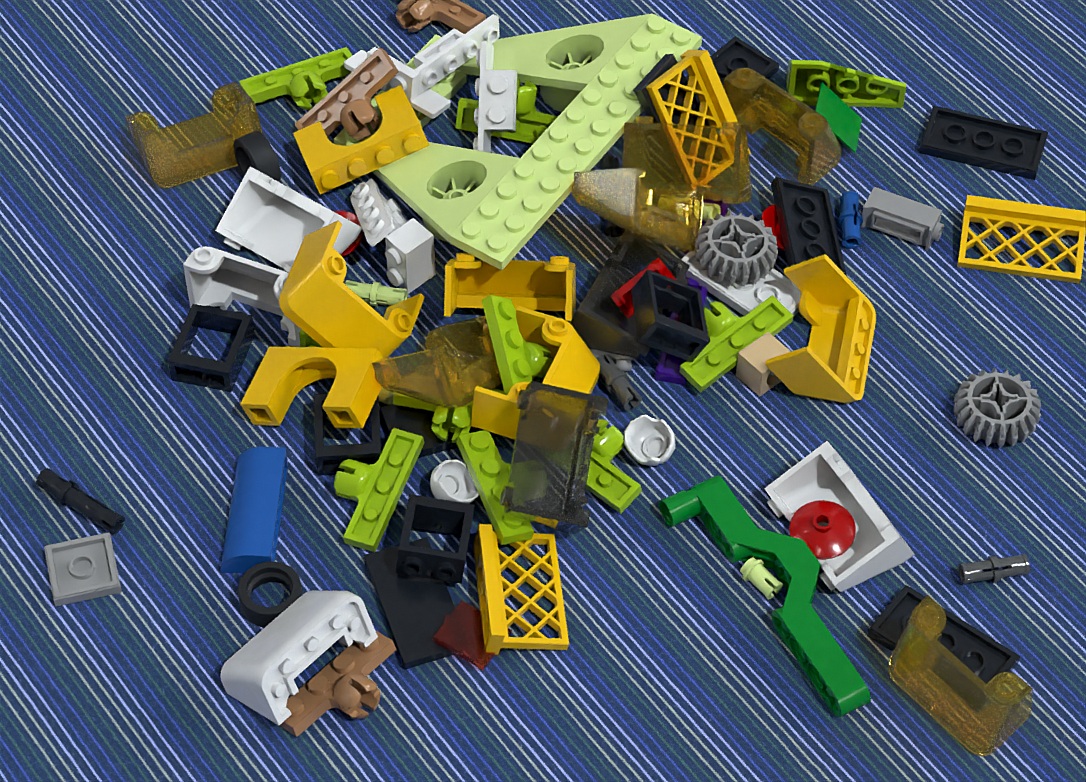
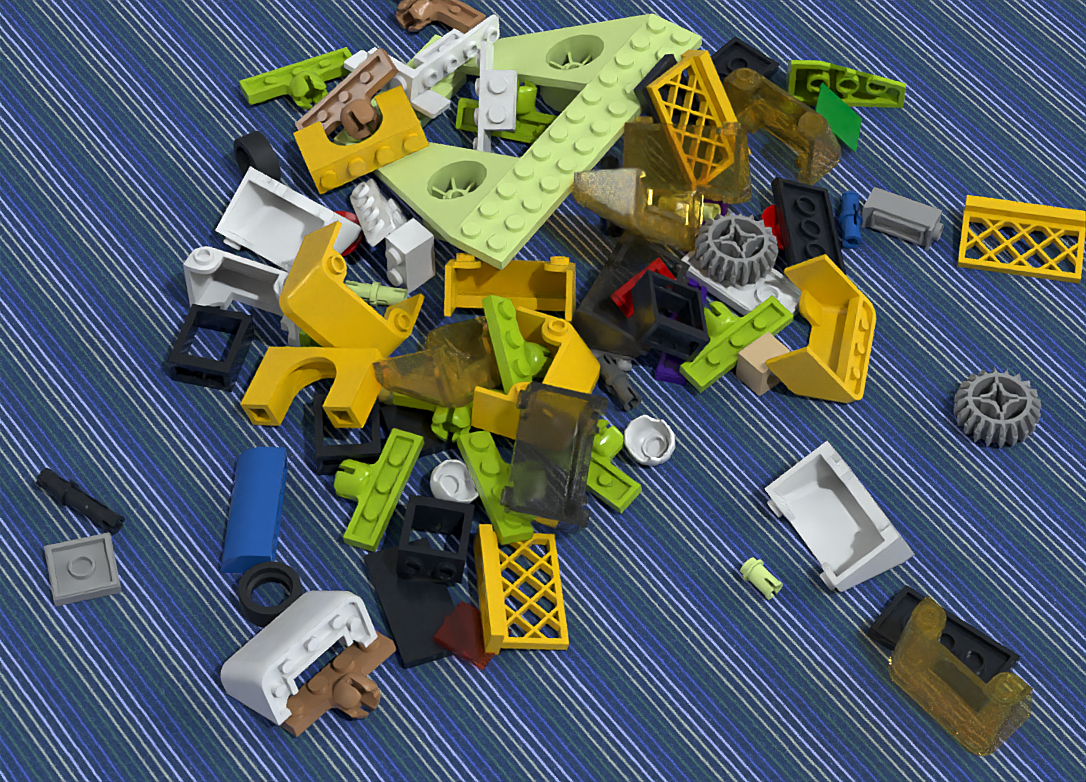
(198, 144): clear yellow windscreen -> none
(796, 569): green beam -> none
(824, 541): red dish -> none
(983, 142): black tile -> none
(1014, 566): dark grey pin -> none

